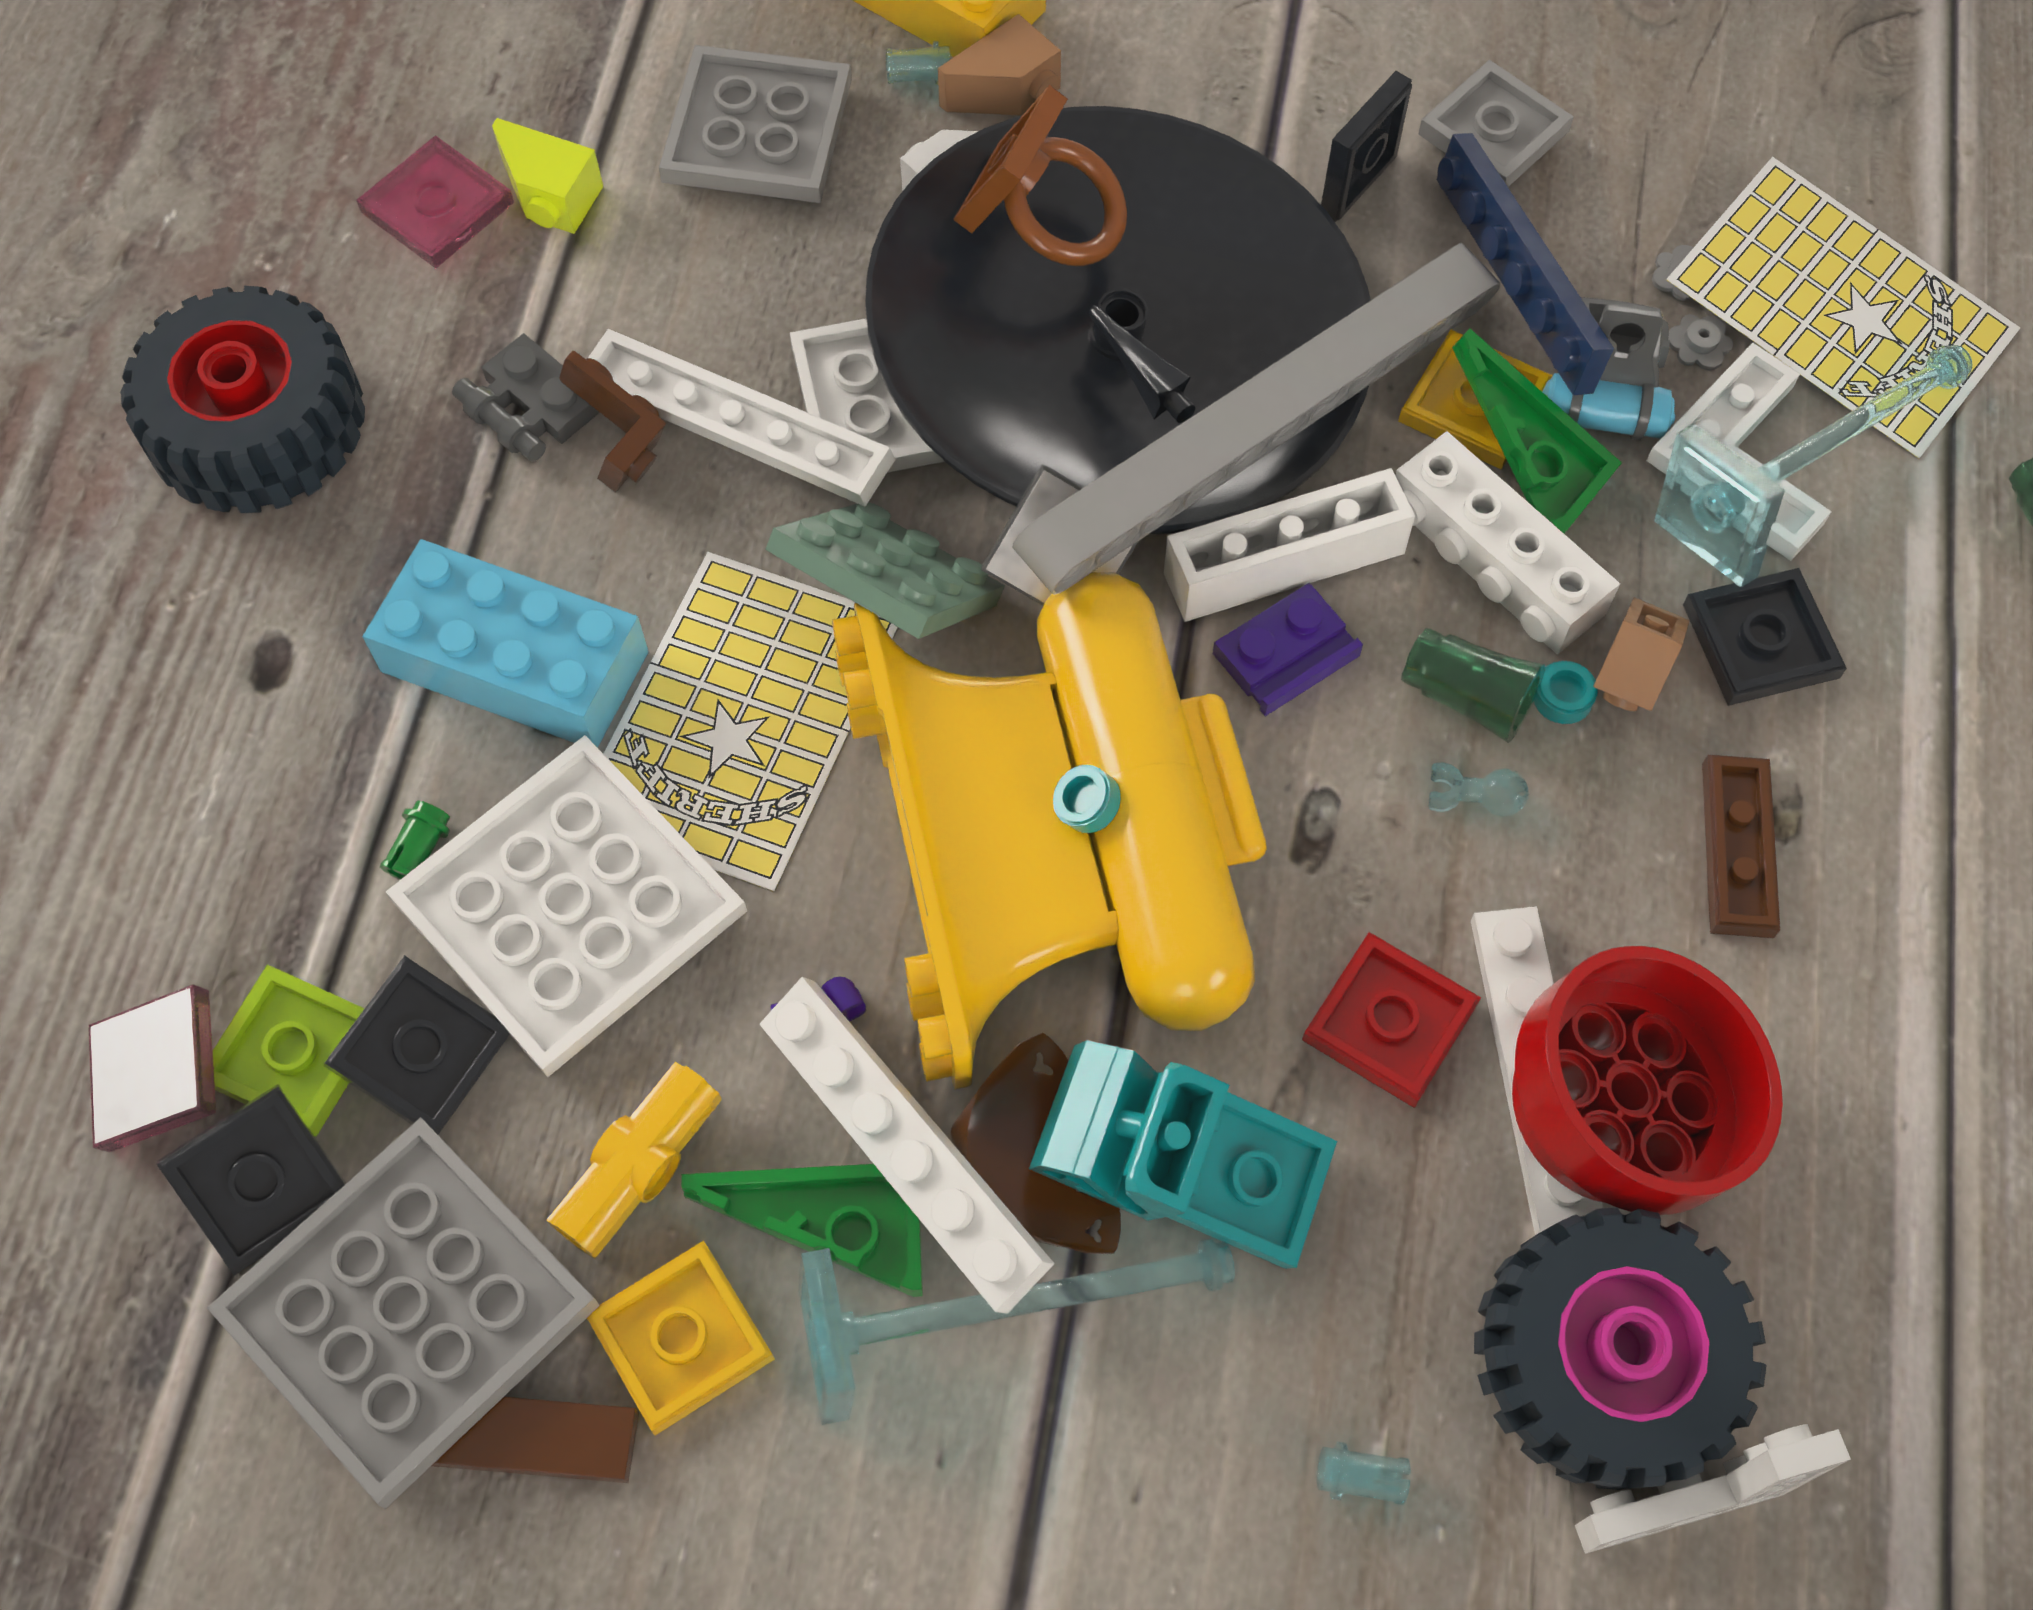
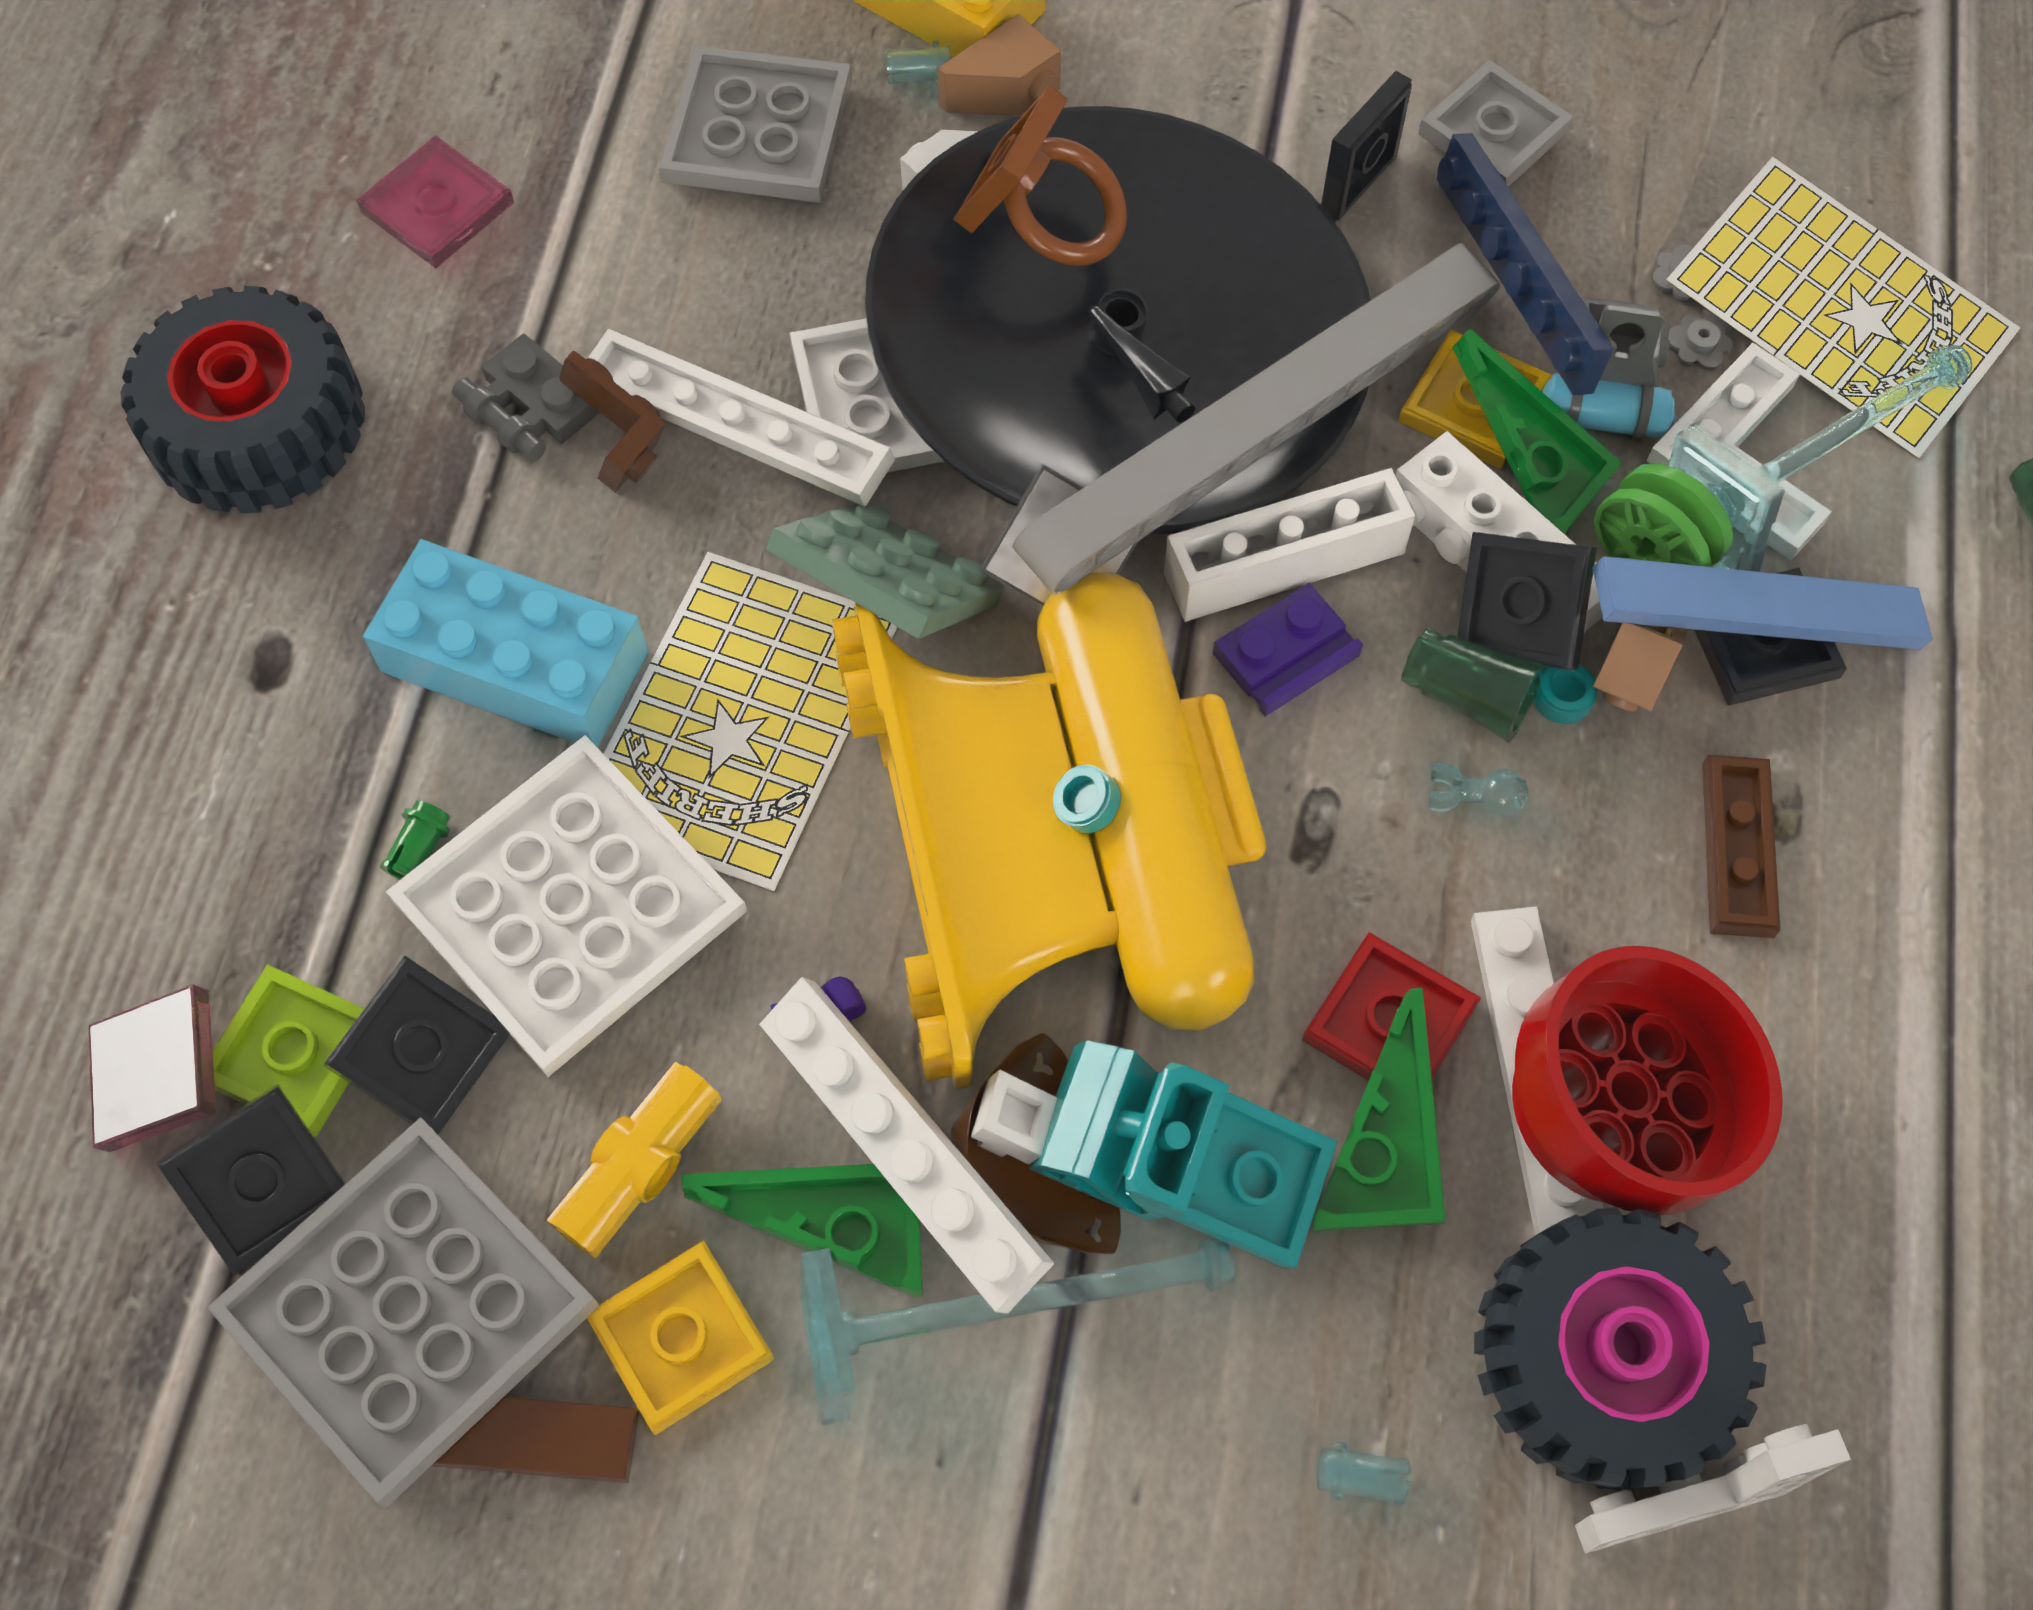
(549, 175): neon yellow slope -> none
(1013, 1118): none -> white tile
(1391, 1154): none -> green wing
(1527, 598): none -> black tile
(1663, 518): none -> bright green wheel
(1760, 603): none -> medium blue tile

